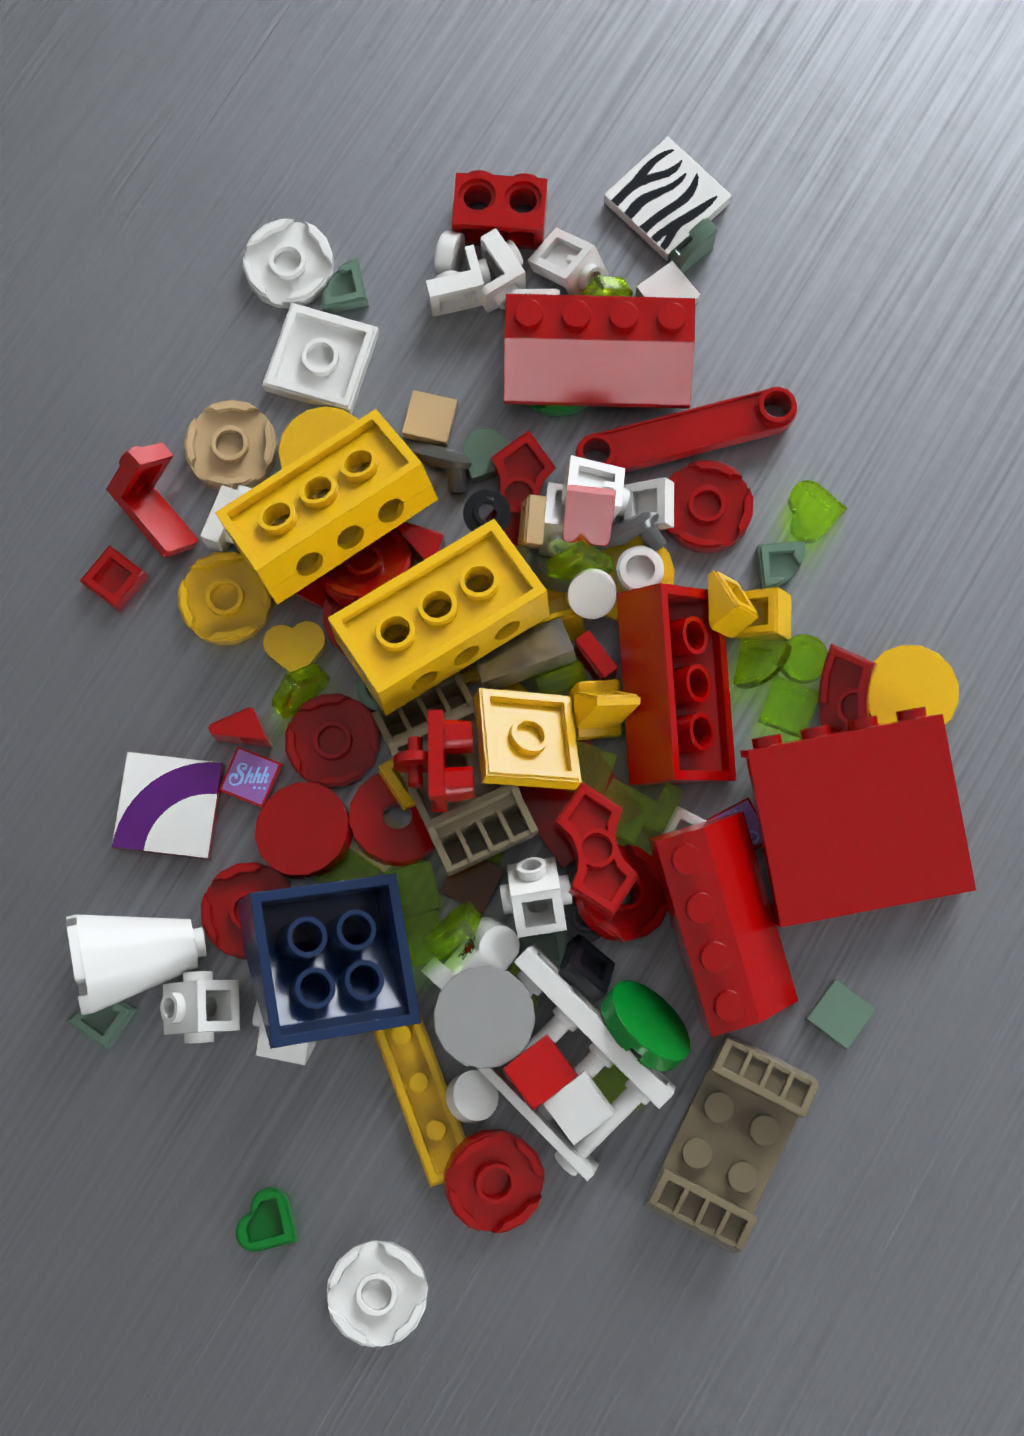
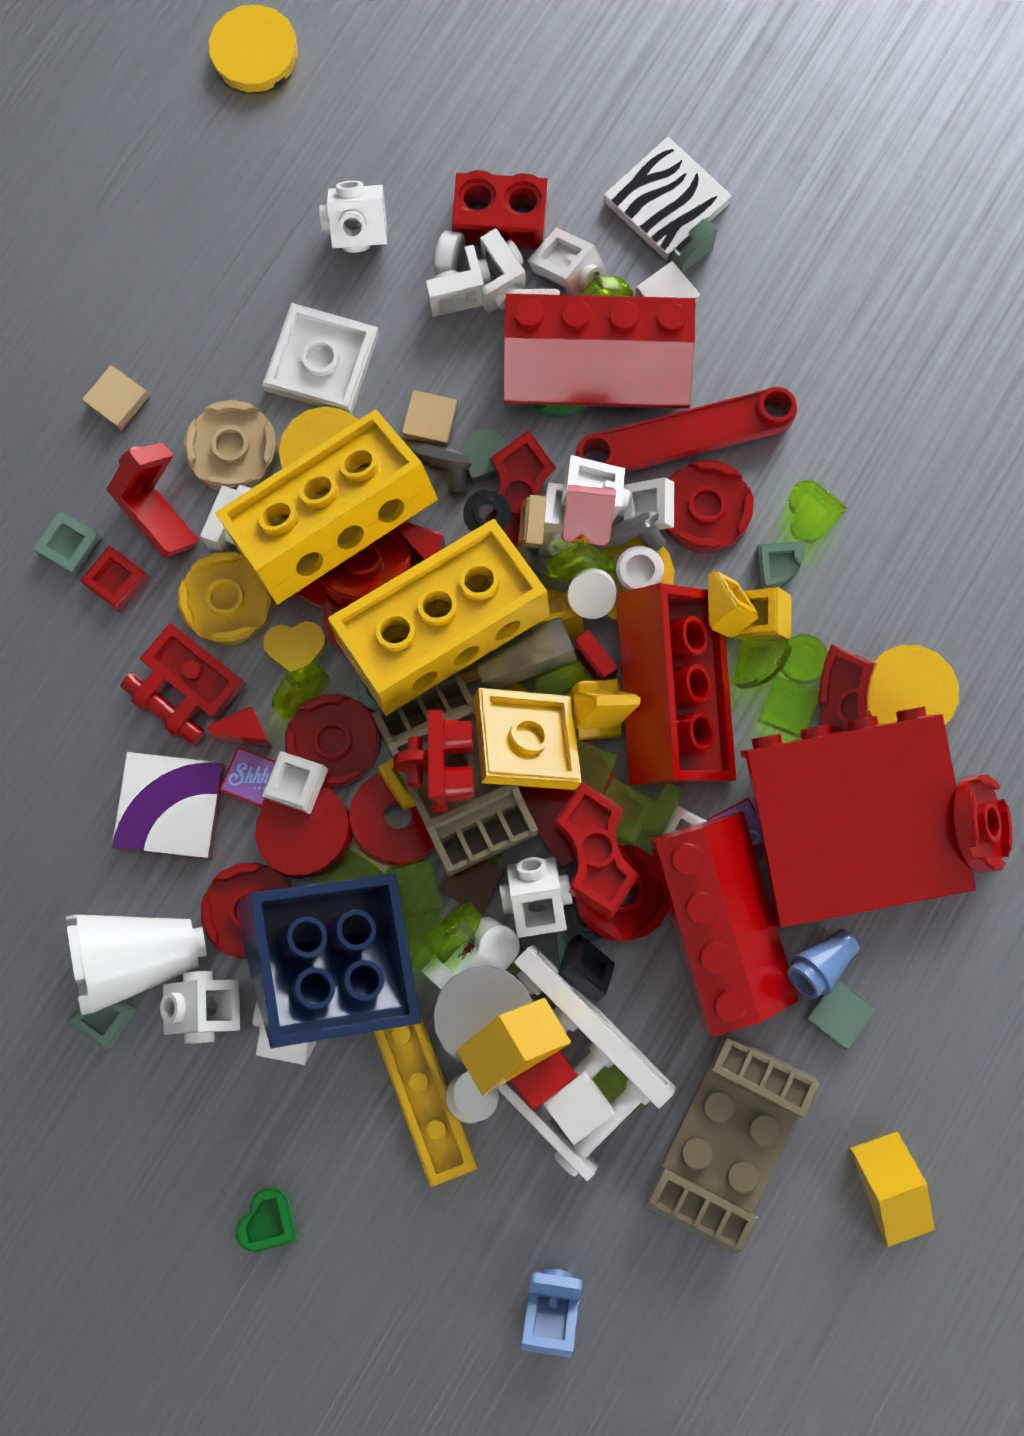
(67, 543): none -> sand green tile
(115, 397): none -> tan tile
(193, 673): none -> red plate
(253, 48): none -> yellow tile
(288, 263): white tile -> none
(295, 782): none -> white tile
(345, 289): sand green tile -> none
(355, 216): none -> white brick
(377, 1293): white tile -> none
(493, 1181): red tile -> none
(512, 1045): none -> yellow slope
(551, 1313): none -> medium blue bracket
(647, 1024): green tile -> none
(821, 965): none -> medium blue cone
(894, 1188): none -> yellow slope
(982, 823): none -> red tile

